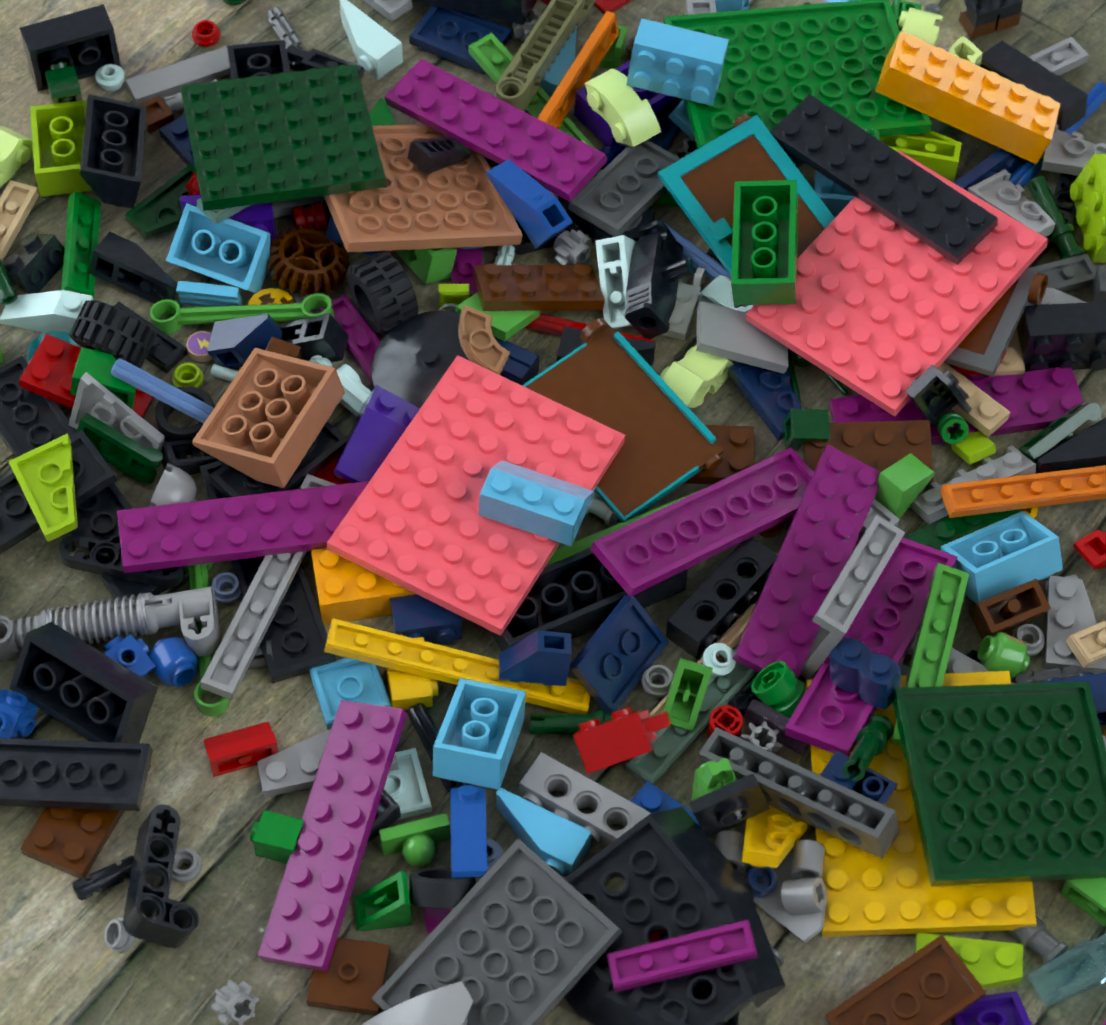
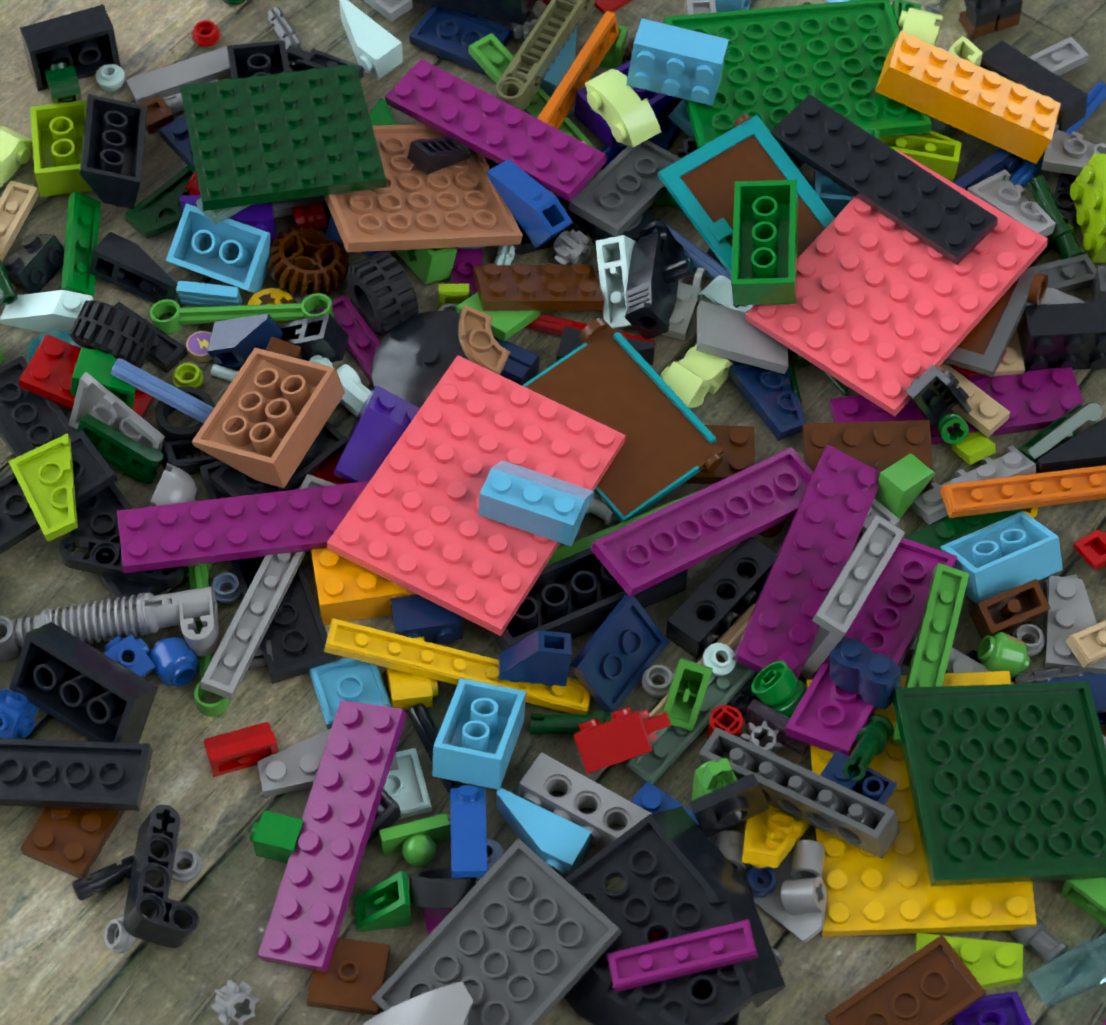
(805, 425): dark green panel -> none

